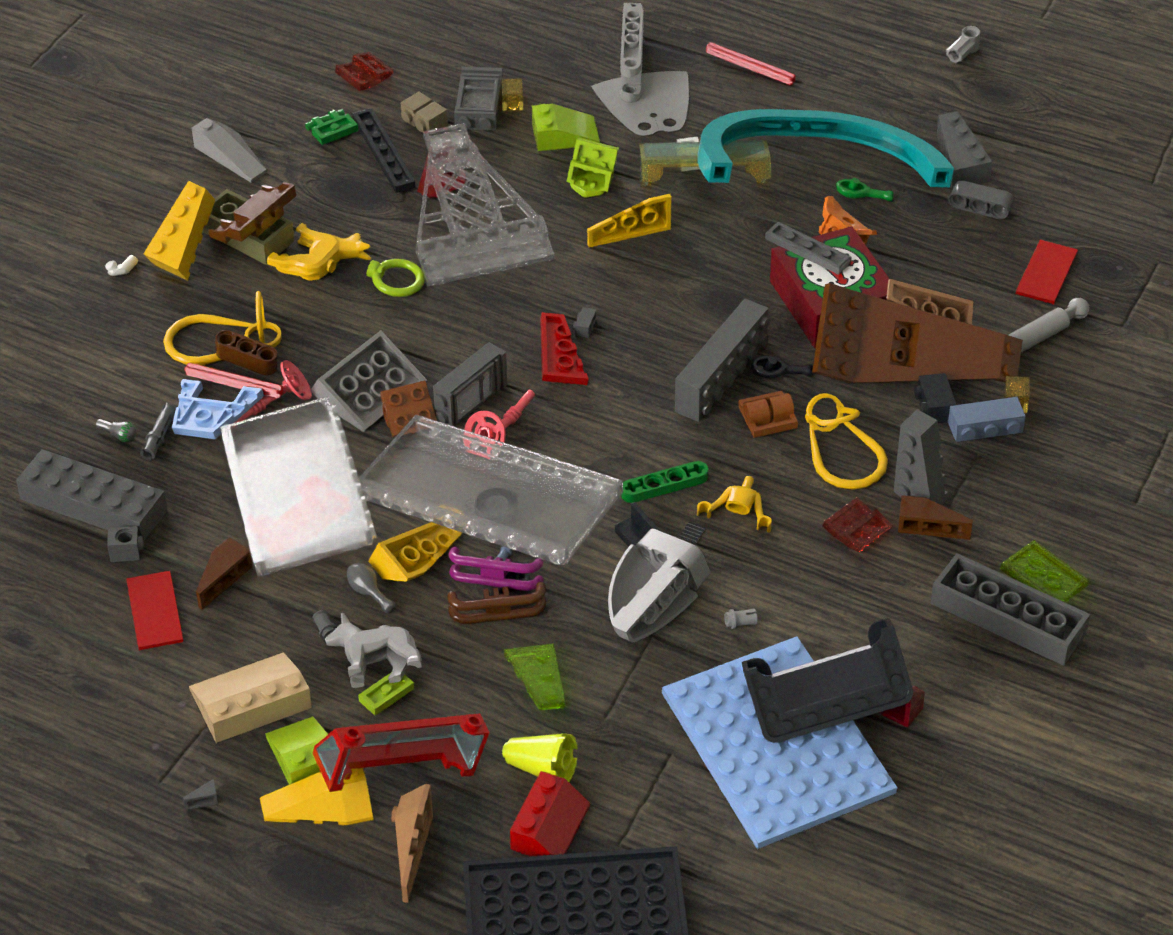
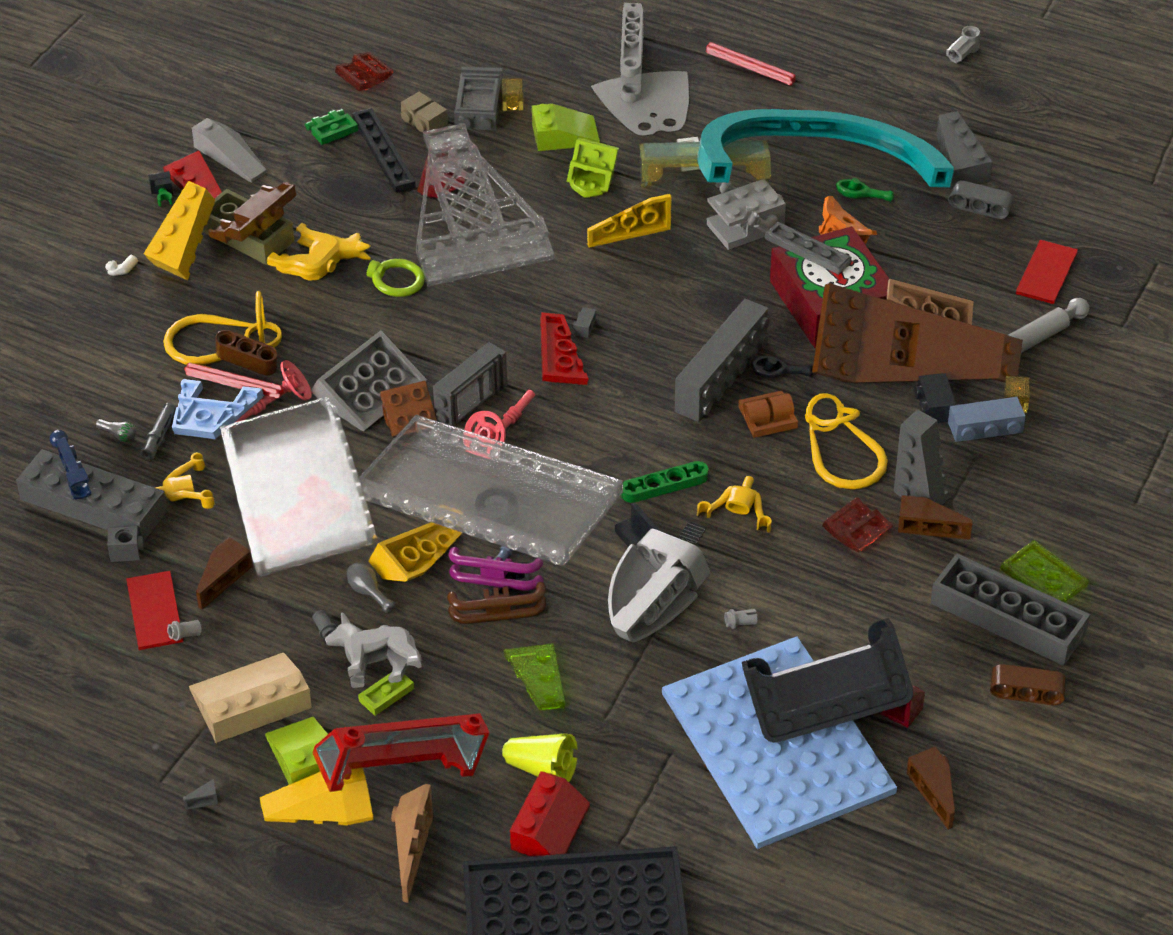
(75, 473): none -> dark blue plate
(162, 186): none -> black piece
(179, 630): none -> light grey pin
(181, 487): none -> yellow piece
(193, 169): none -> red wing
(745, 212): none -> light grey torso
(932, 777): none -> reddish brown slope
(1028, 684): none -> reddish brown beam

